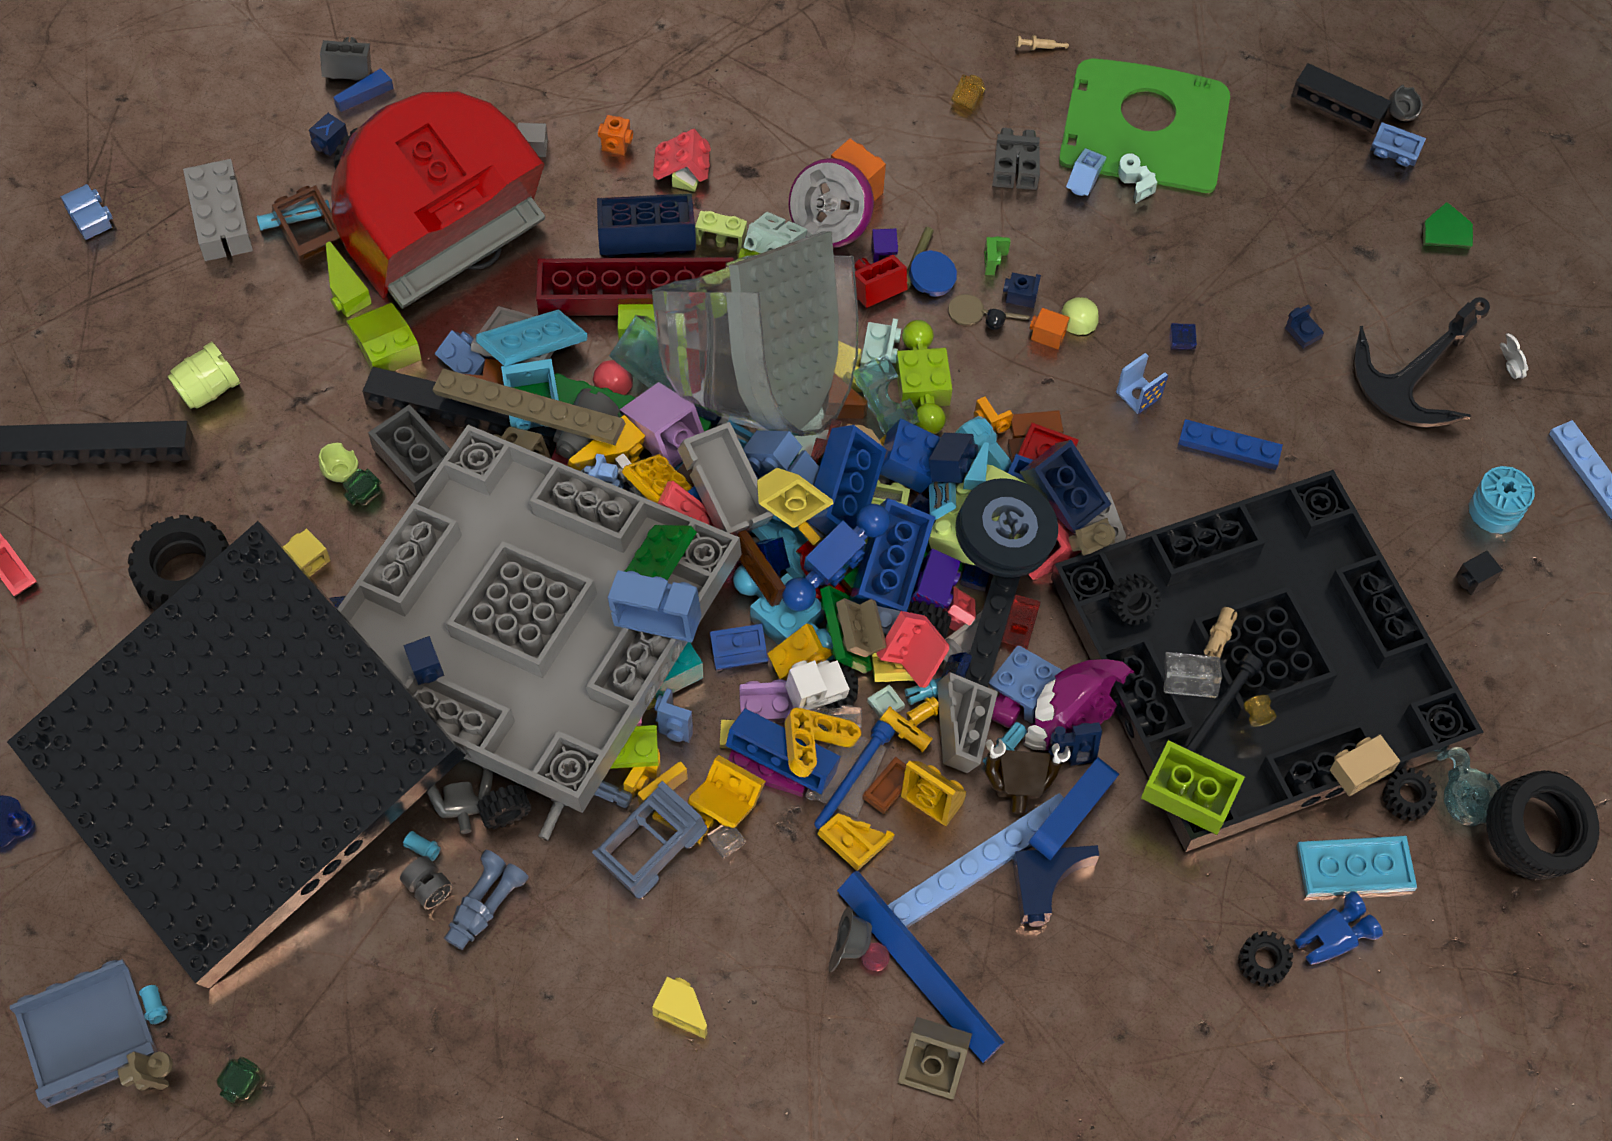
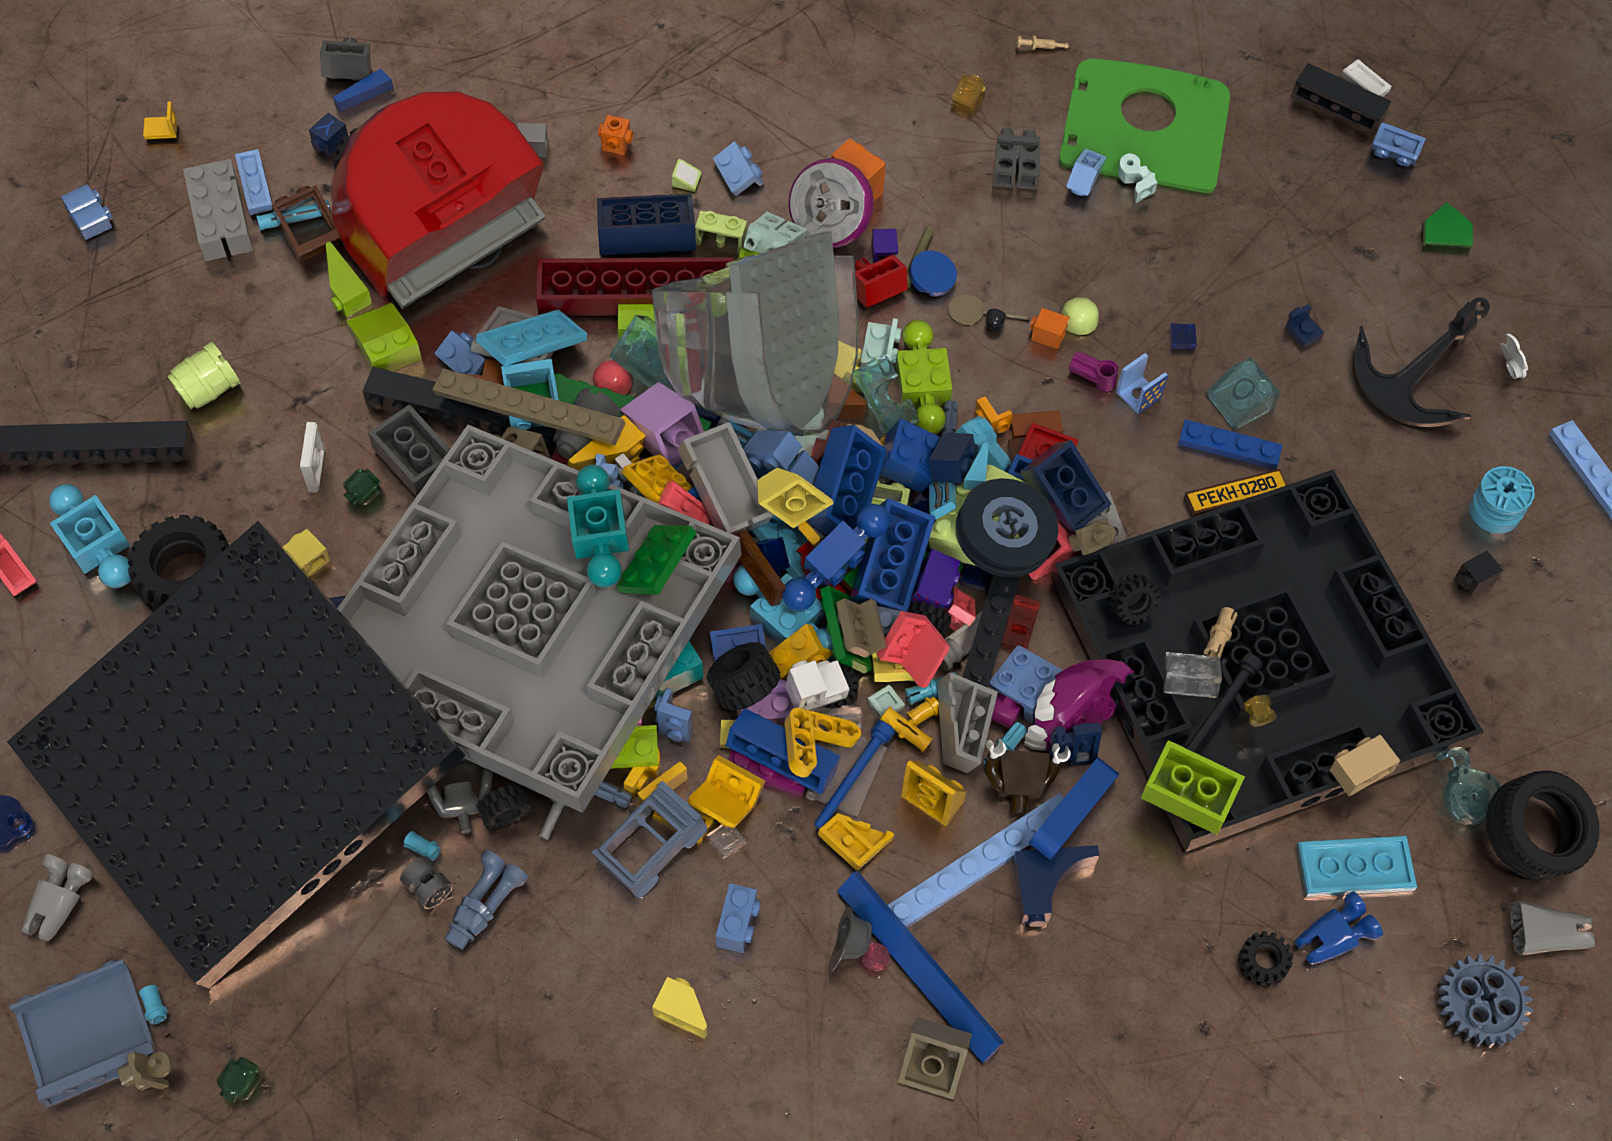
(52, 900): none -> light grey piece
(90, 535): none -> medium azure brick
(161, 126): none -> yellow bracket
(254, 182): none -> light blue plate
(312, 457): none -> white tile
(337, 462): yellowish green hair -> none
(423, 660): dark blue brick -> none
(598, 525): none -> teal brick
(654, 605): medium blue piece -> none
(680, 152): coral bracket -> none
(736, 918): none -> medium blue brick
(738, 168): none -> light blue bracket
(743, 676): none -> black tyre
(887, 786): dark orange tile -> none
(950, 411): none -> sand blue axle
(957, 664): clear blue tile -> none
(994, 249): bright green bracket -> none
(1022, 289): dark blue brick -> none
(1094, 370): none -> magenta piece
(1230, 492): none -> tile
(1243, 393): none -> clear light blue slope
(1364, 77): none -> white tile
(1404, 807): black tyre -> none
(1405, 104): dark grey hair -> none
(1507, 994): none -> sand blue gear
(1548, 929): none -> light grey piece

